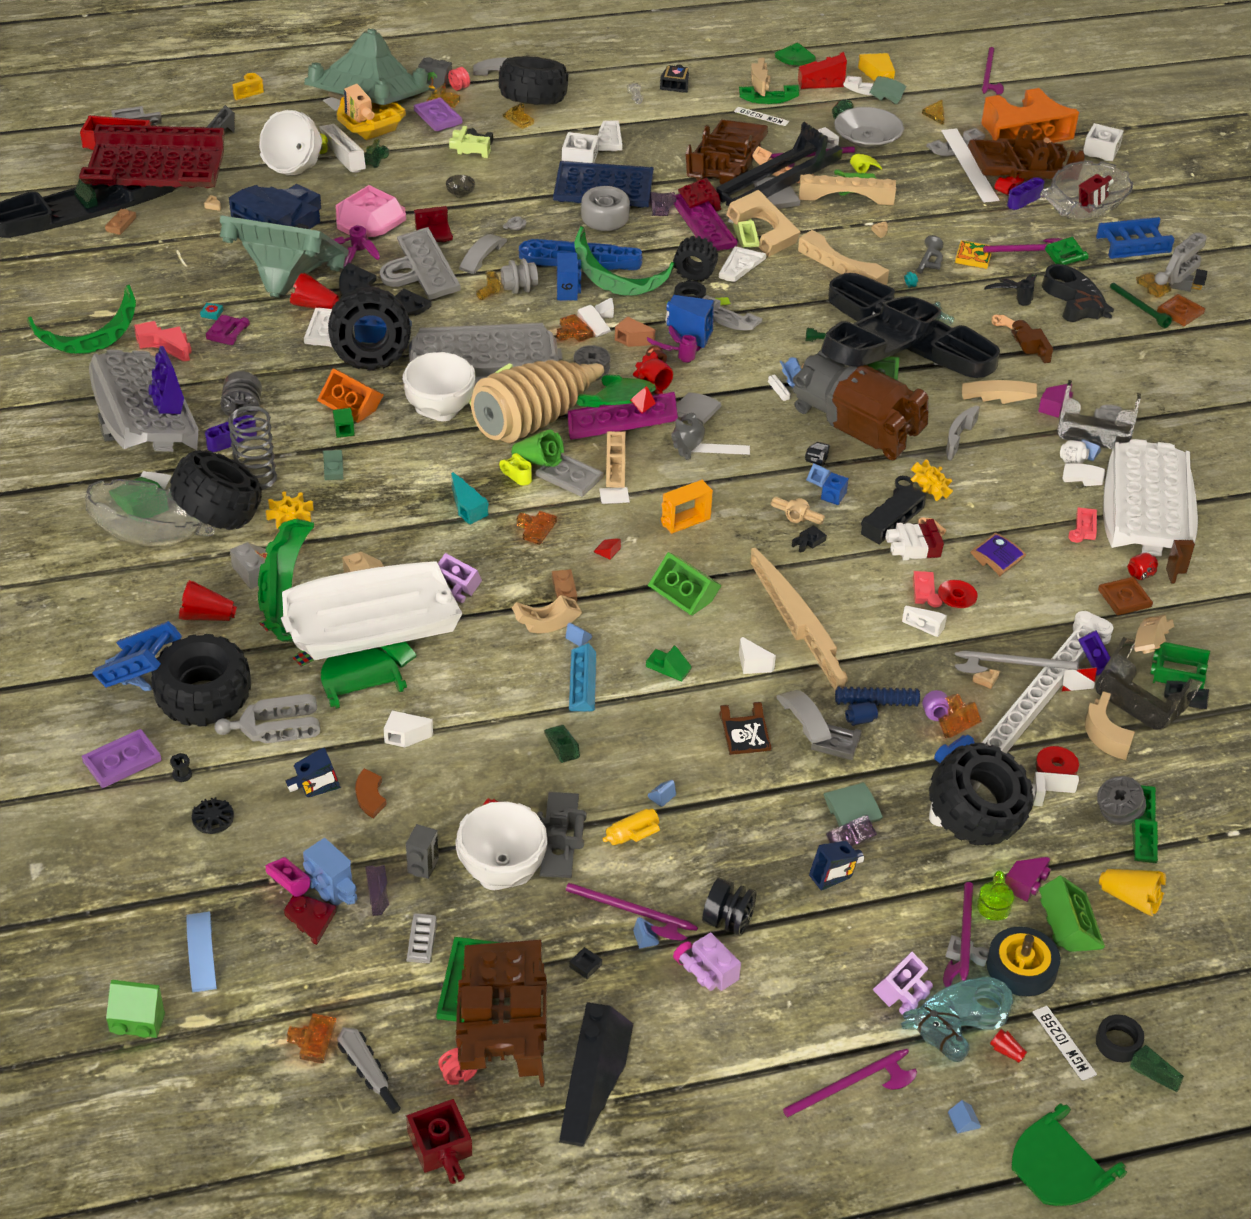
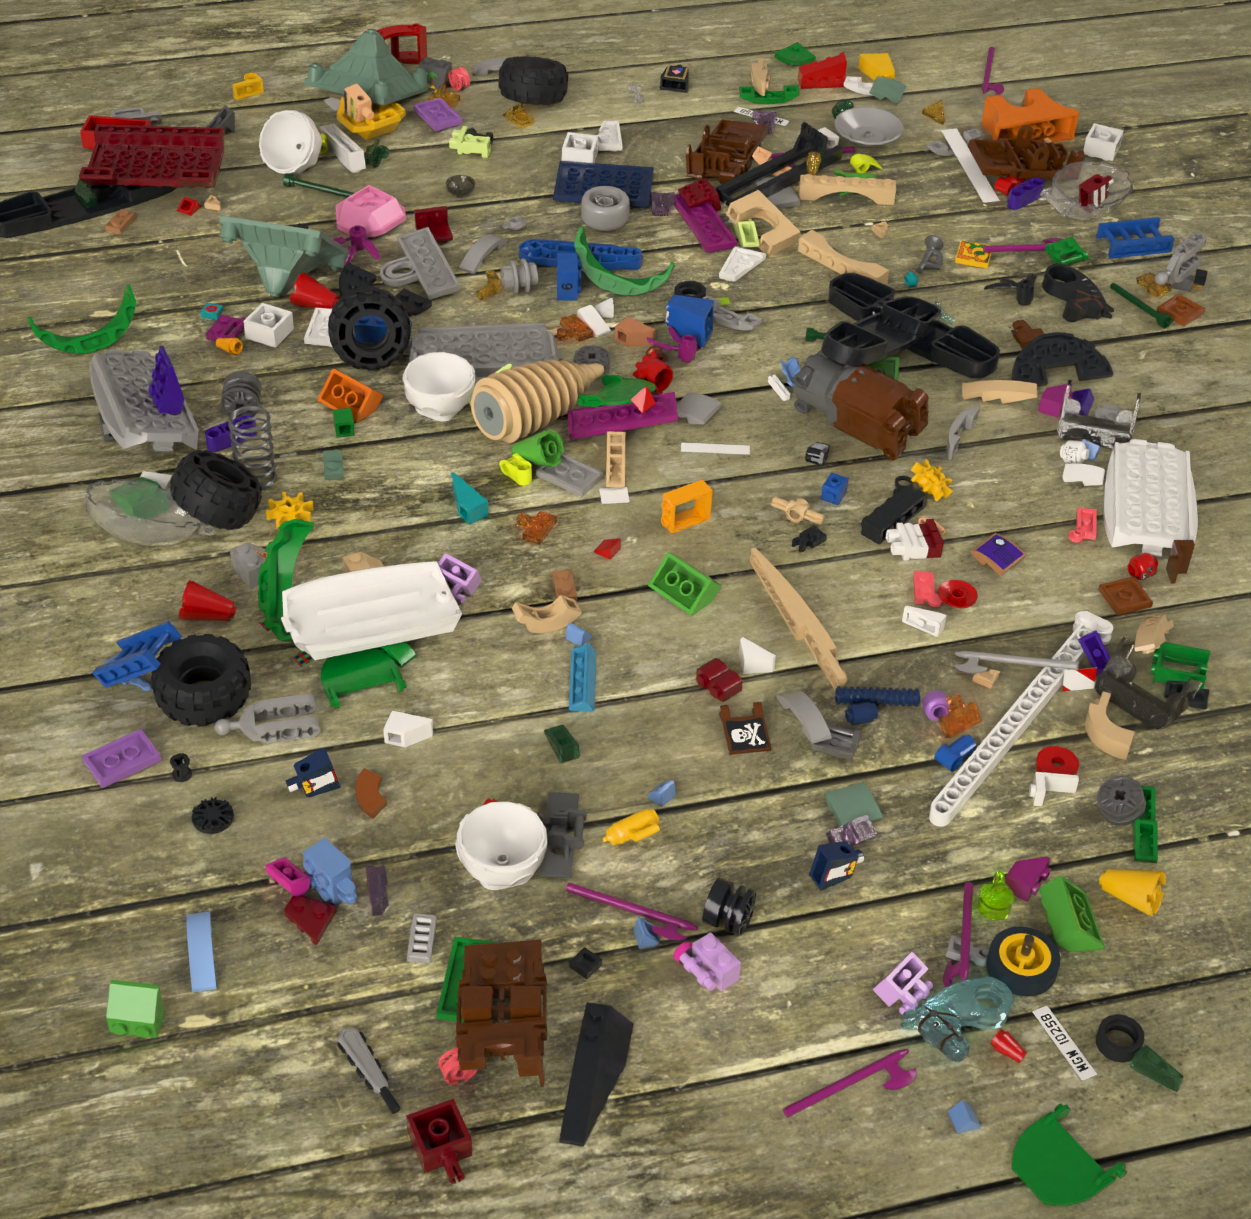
(172, 339): coral arch -> none
(188, 206): none -> red slope
(230, 345): none -> light orange cone
(268, 325): none -> white brick
(277, 205): dark blue panel -> none
(290, 180): none -> dark green piece
(313, 1039): clear orange hinge -> none
(406, 57): none -> red window
(422, 851): dark grey brick -> none
(670, 664): green slope -> none
(687, 437): dark grey piece -> none
(698, 248): black tyre -> none
(719, 679): none -> dark red brick
(765, 118): none -> slope
(813, 161): none -> clear yellow cone
(818, 475): medium blue slope -> none
(964, 810): black tyre -> none
(1002, 320): light nougat arm -> none
(1059, 350): none -> black plate
(1085, 399): none -> dark purple slope

